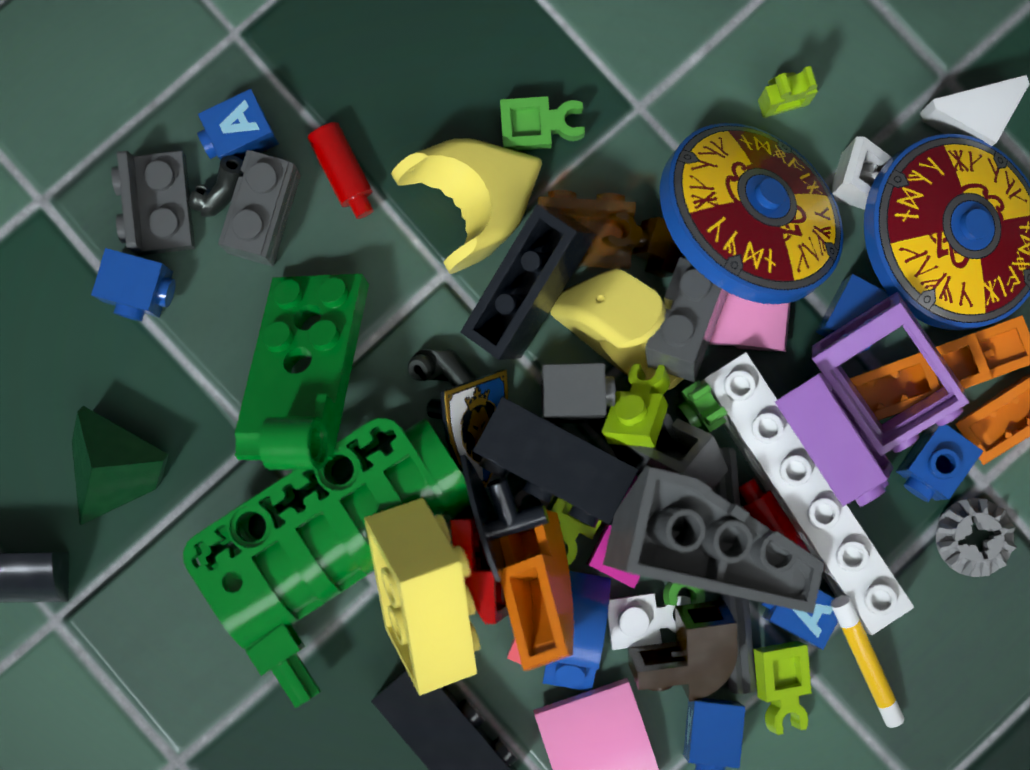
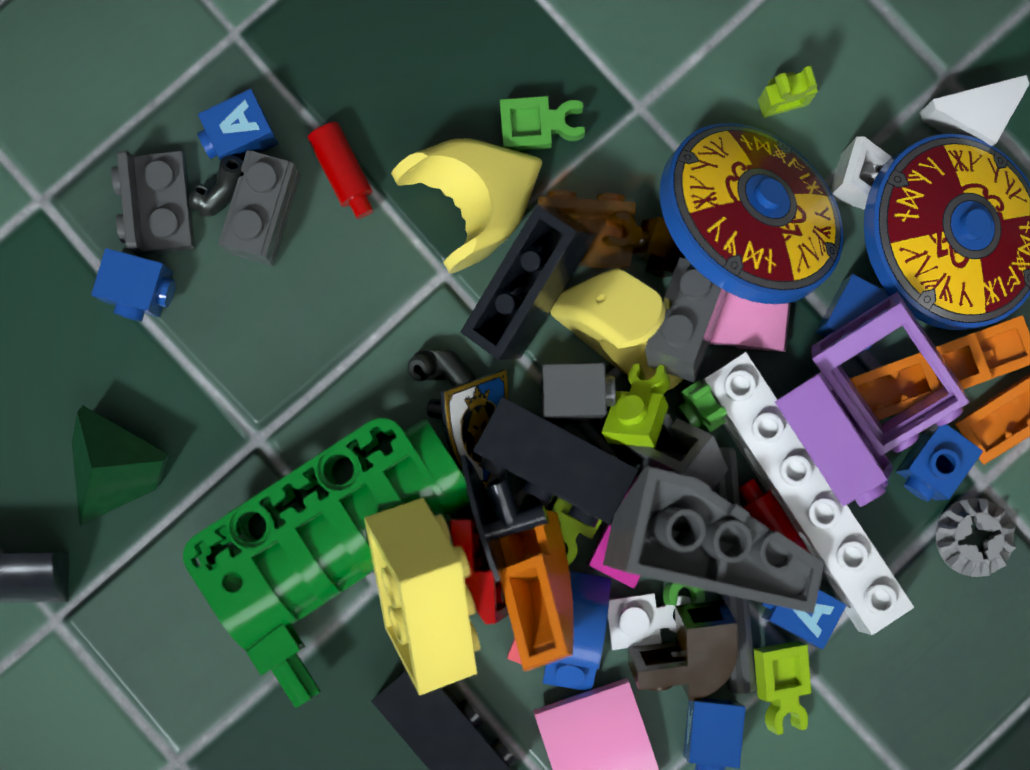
(297, 417): green hinge -> none
(867, 661): yellow bar -> none

